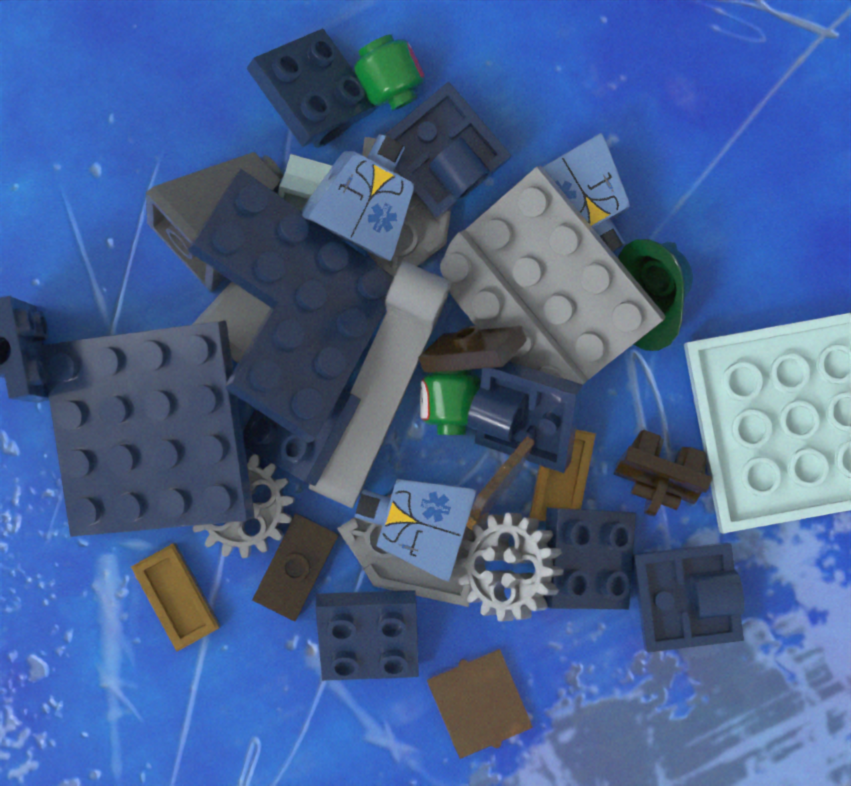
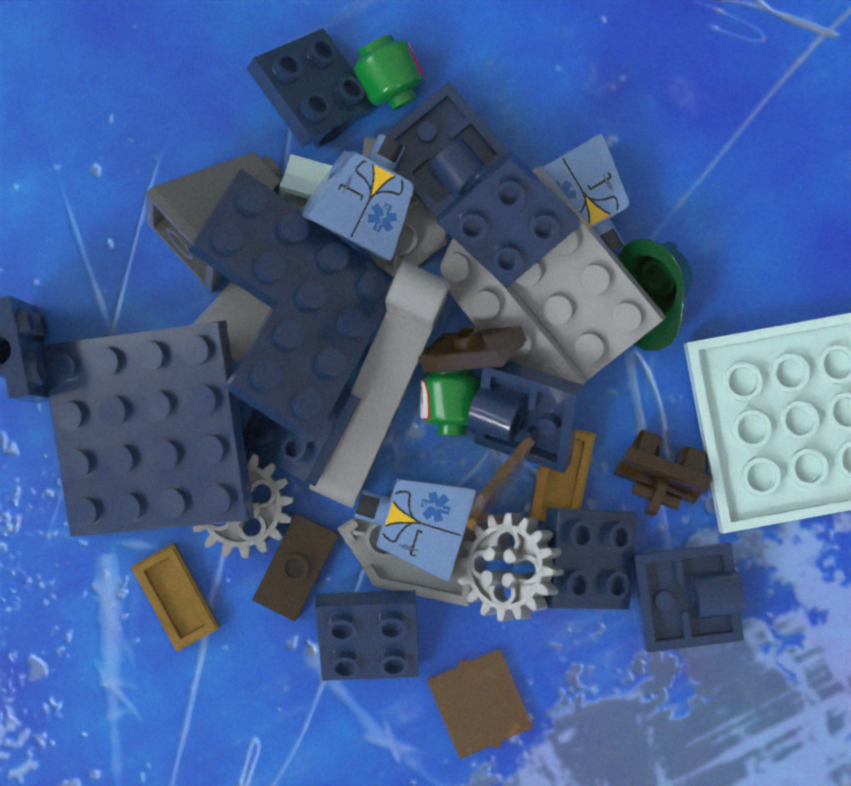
(507, 218): none -> dark blue plate

